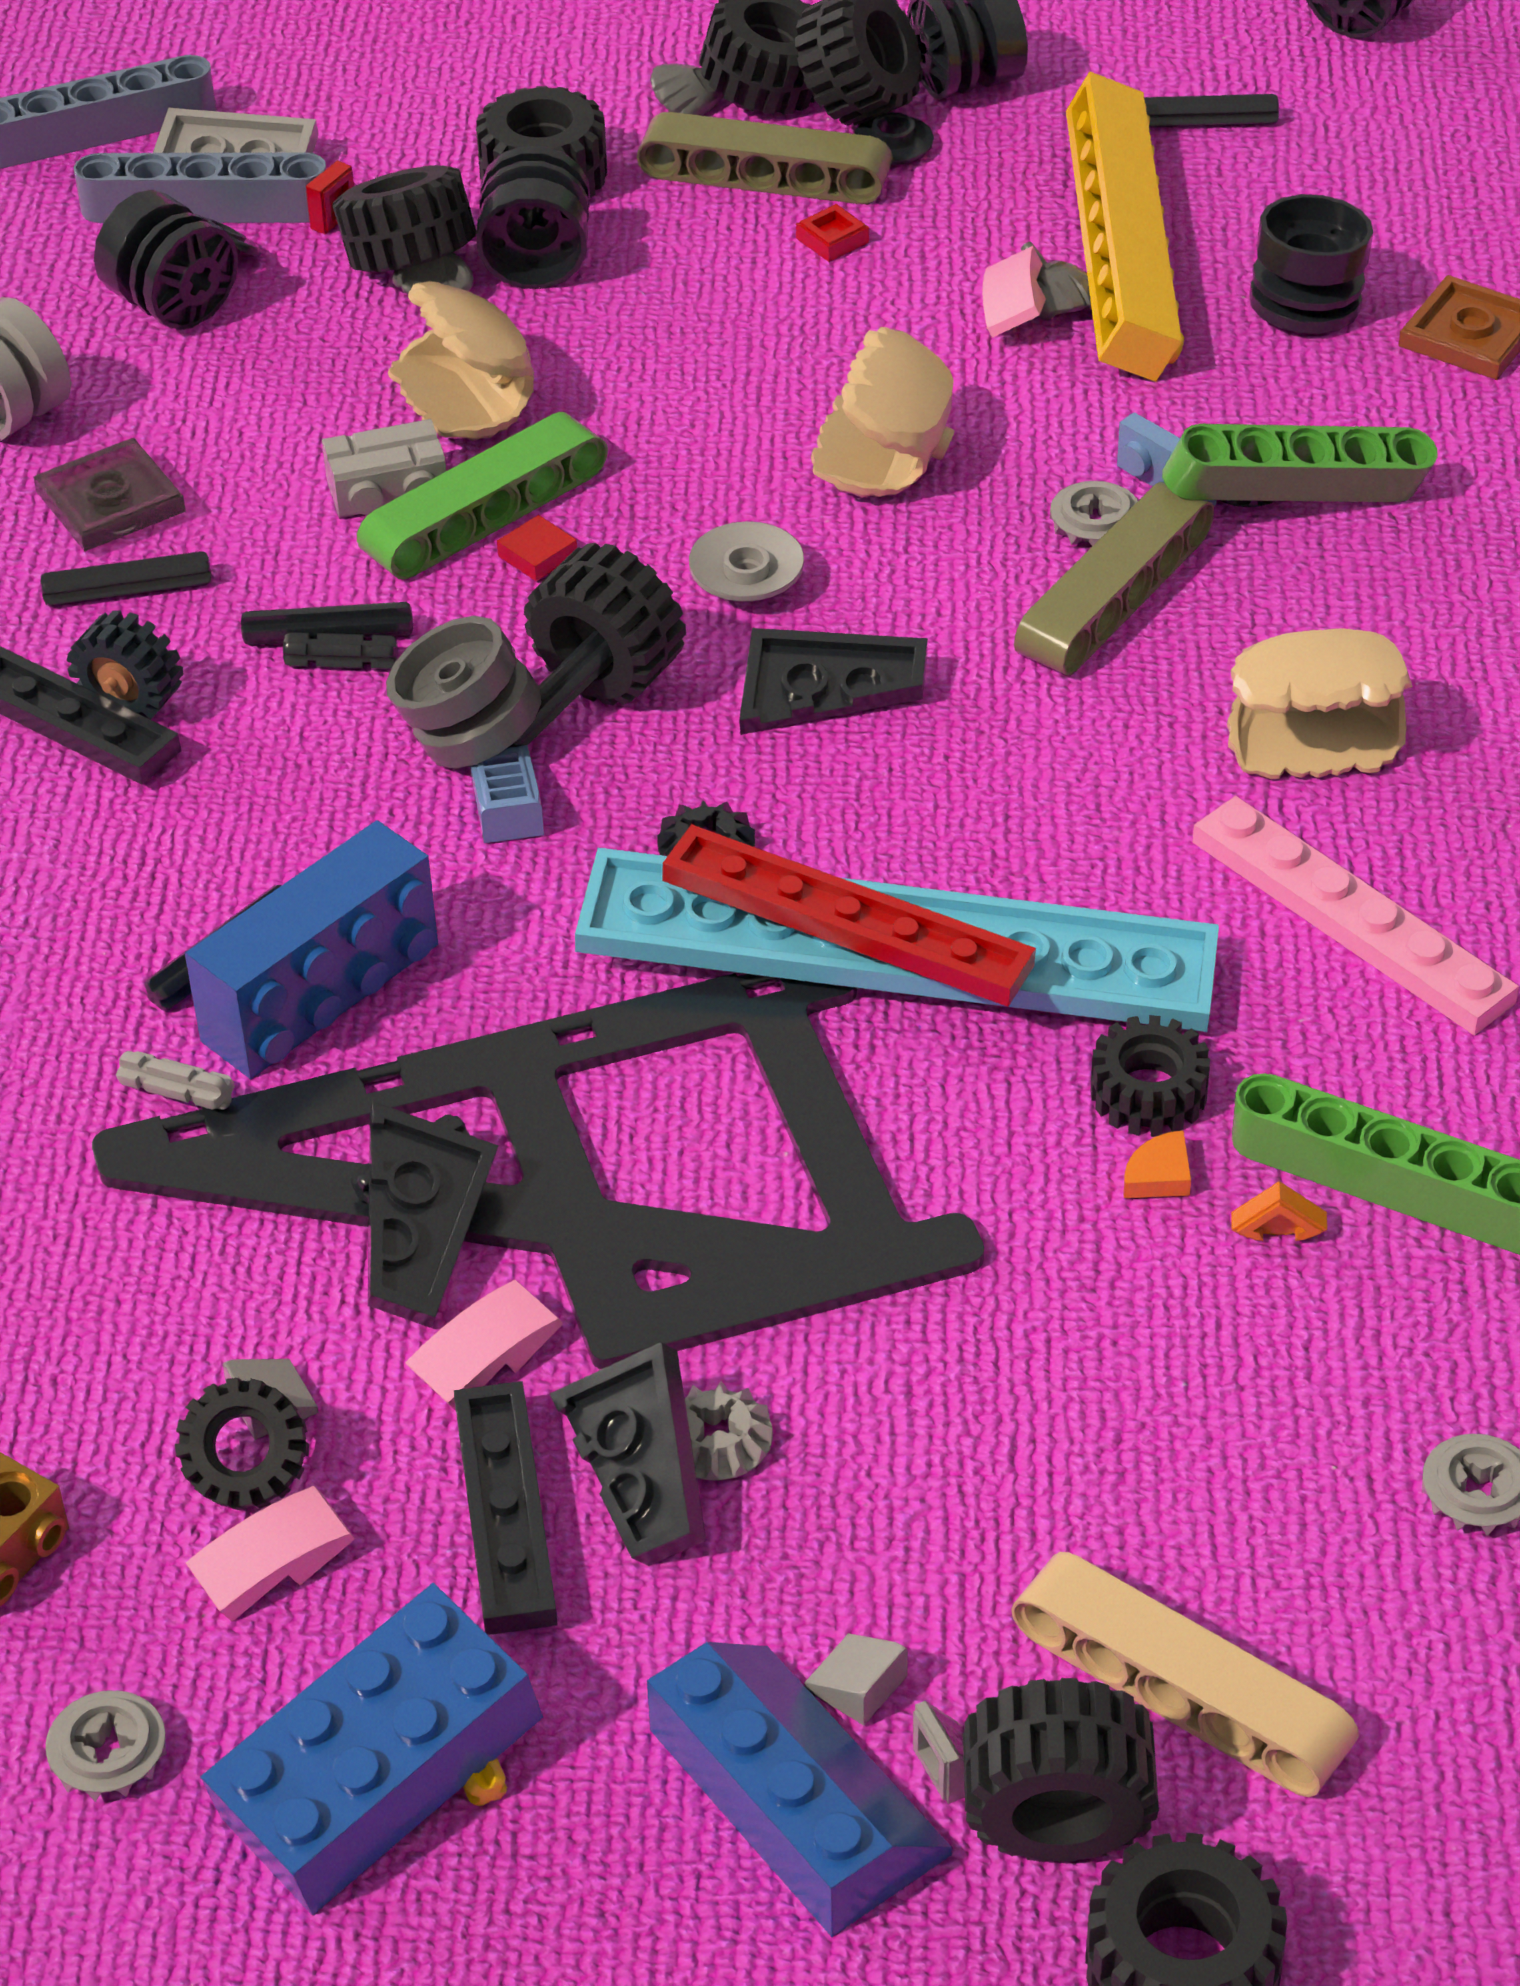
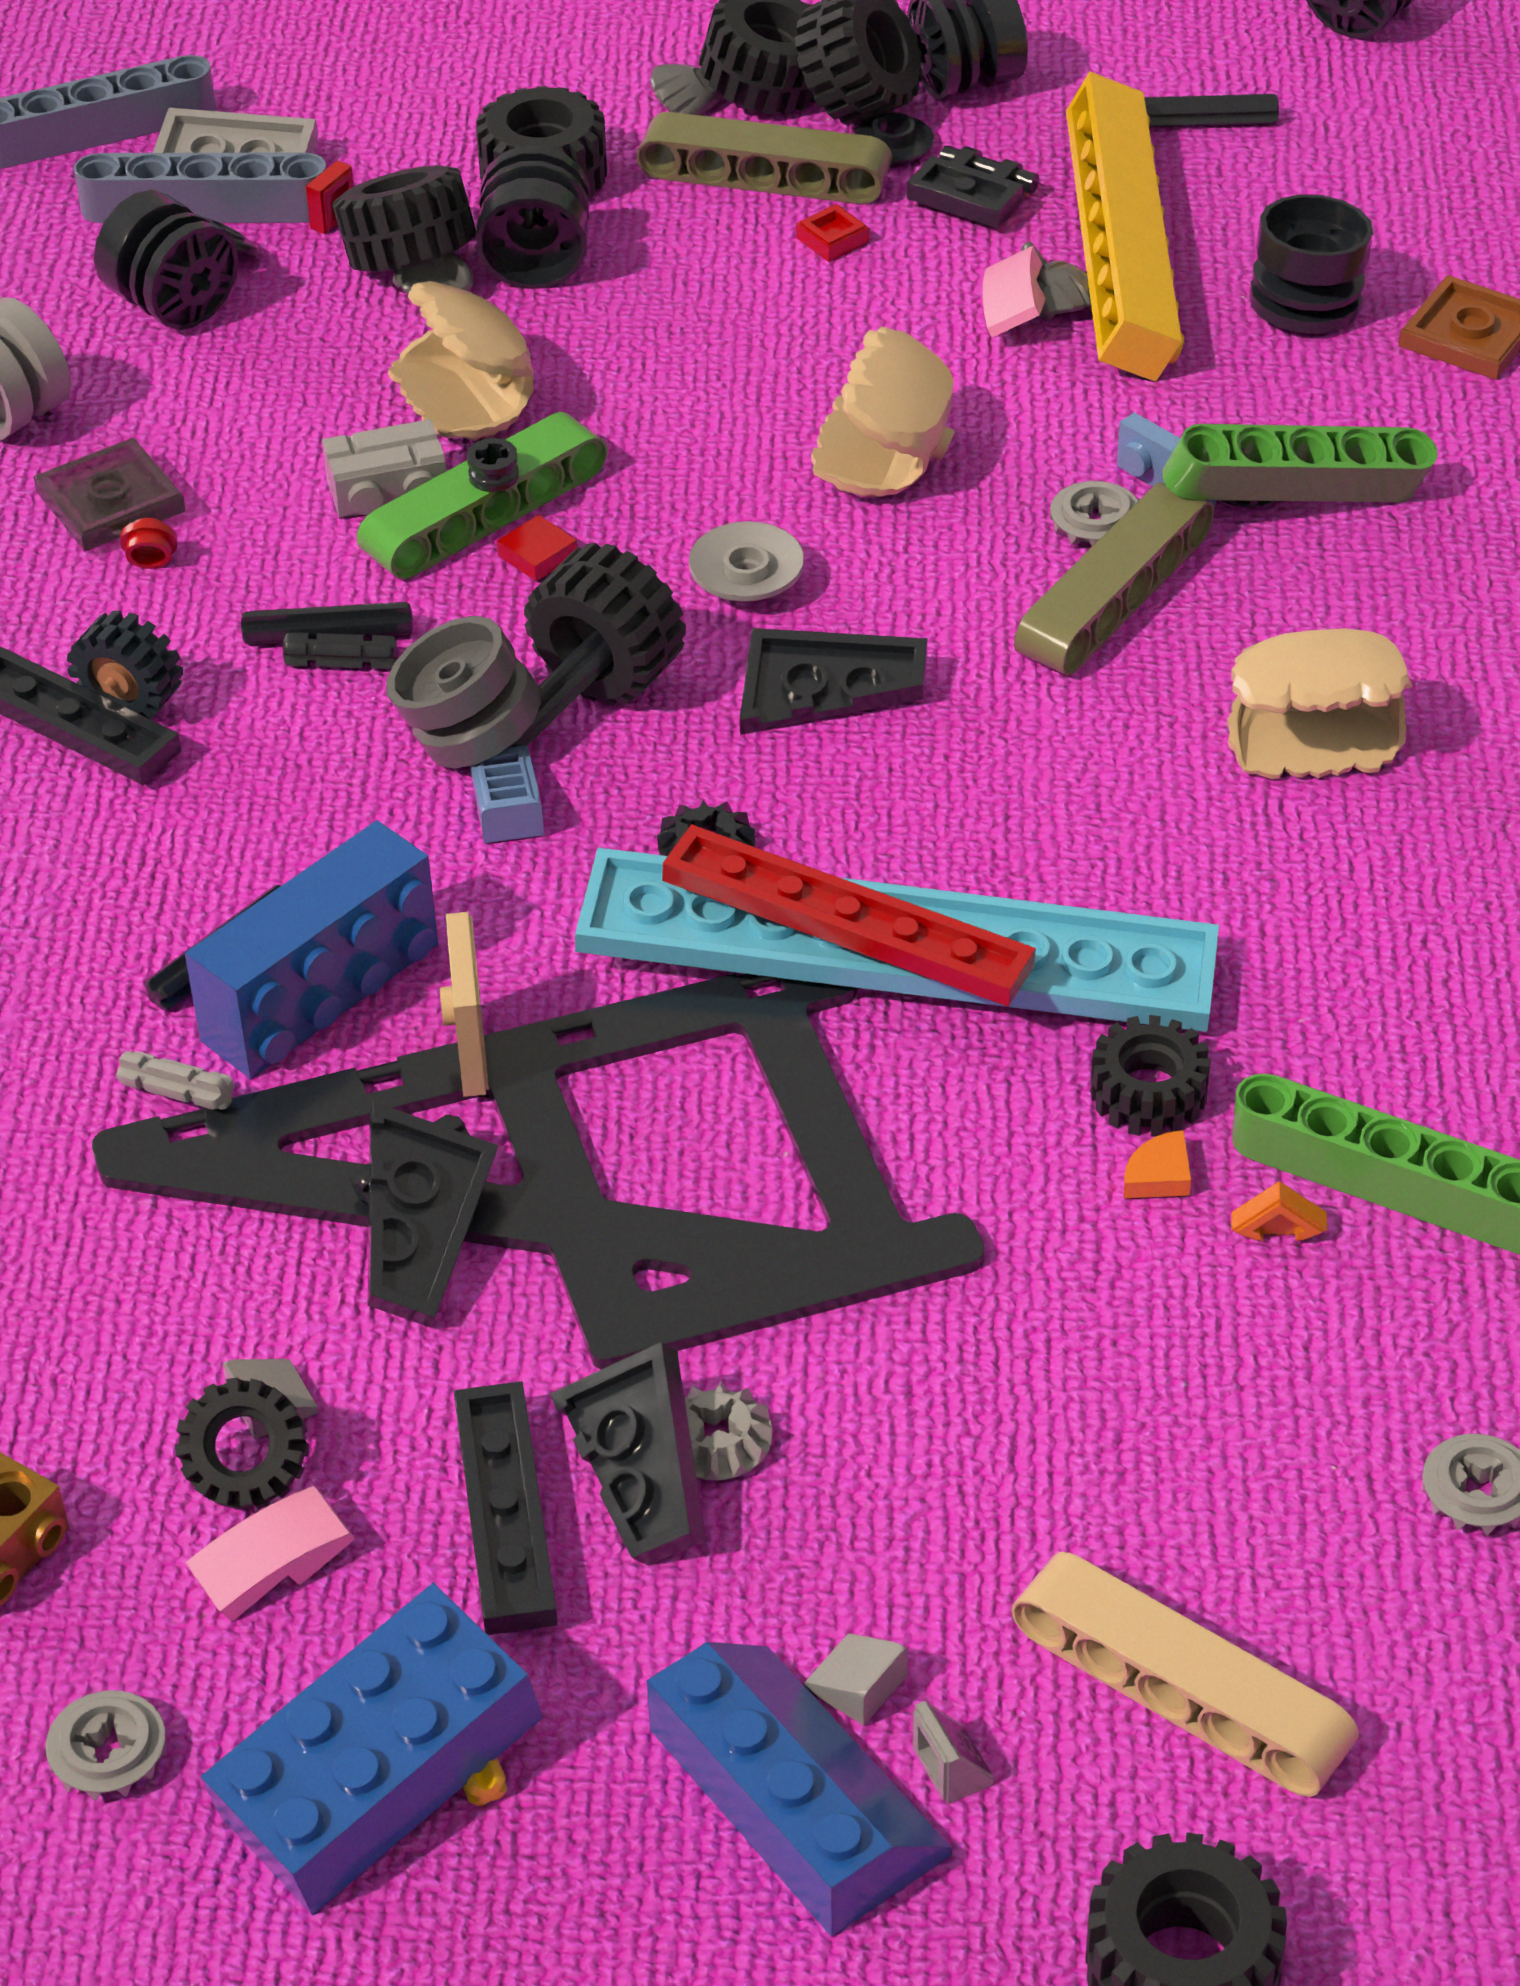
(125, 578): black axle -> none
(148, 543): none -> red plate
(463, 1004): none -> tan plate
(479, 1341): bright pink slope -> none
(492, 464): none -> black bush
(971, 185): none -> black plate
(1060, 1770): black tyre -> none
(1356, 915): bright pink plate -> none

